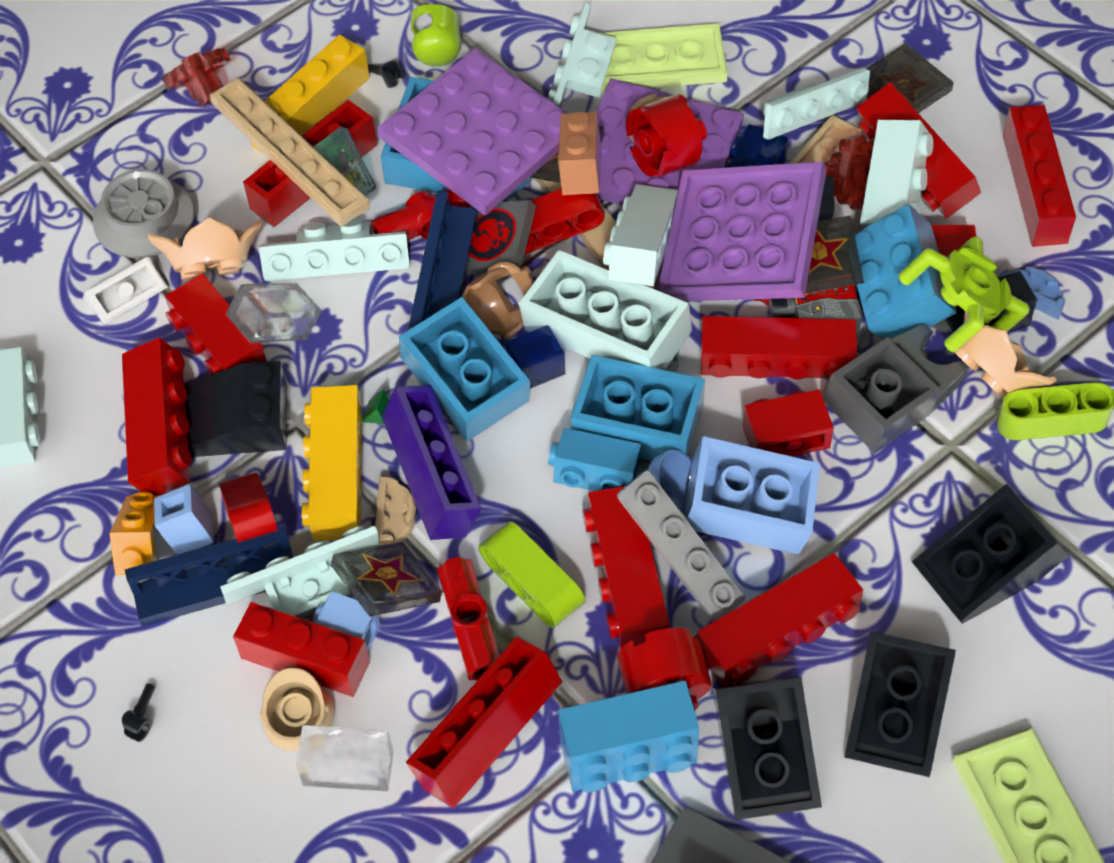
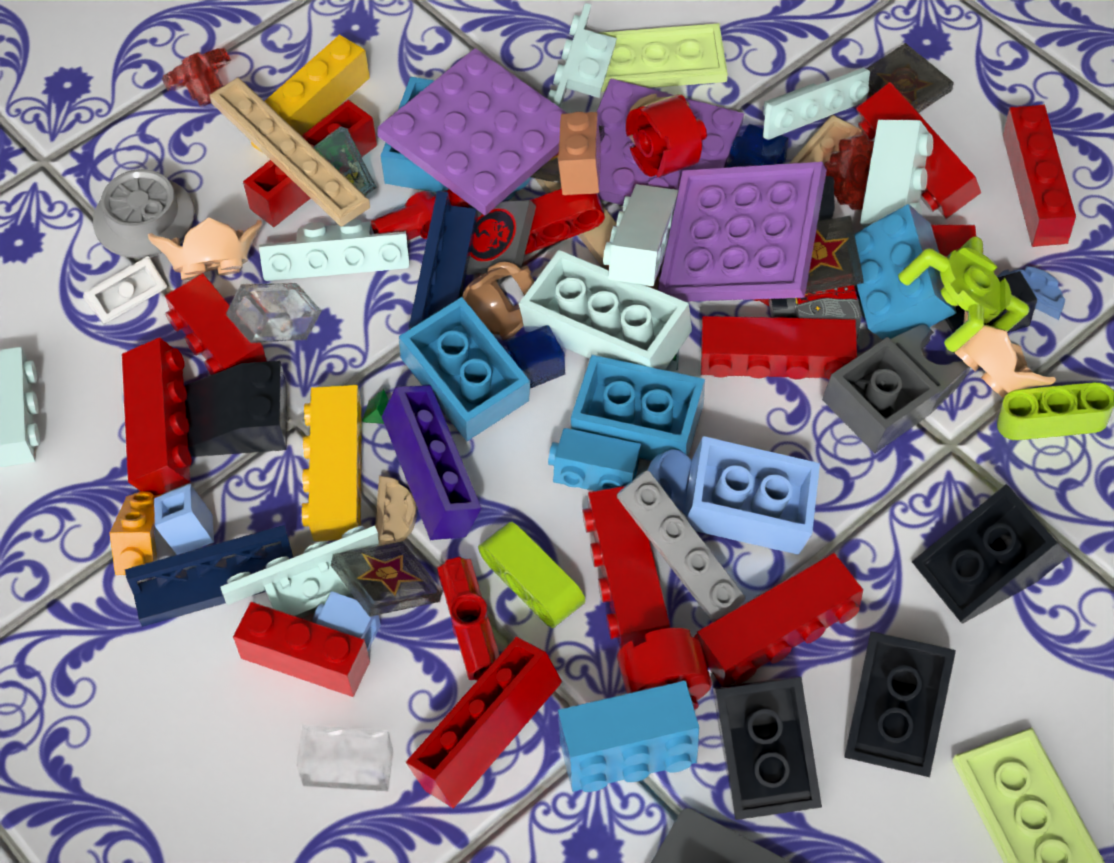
(134, 723): black hand -> none
(247, 507): red beam -> none
(291, 701): tan piece -> none
(389, 71): black hand -> none
(439, 42): lime helmet -> none
(789, 424): red brick -> none

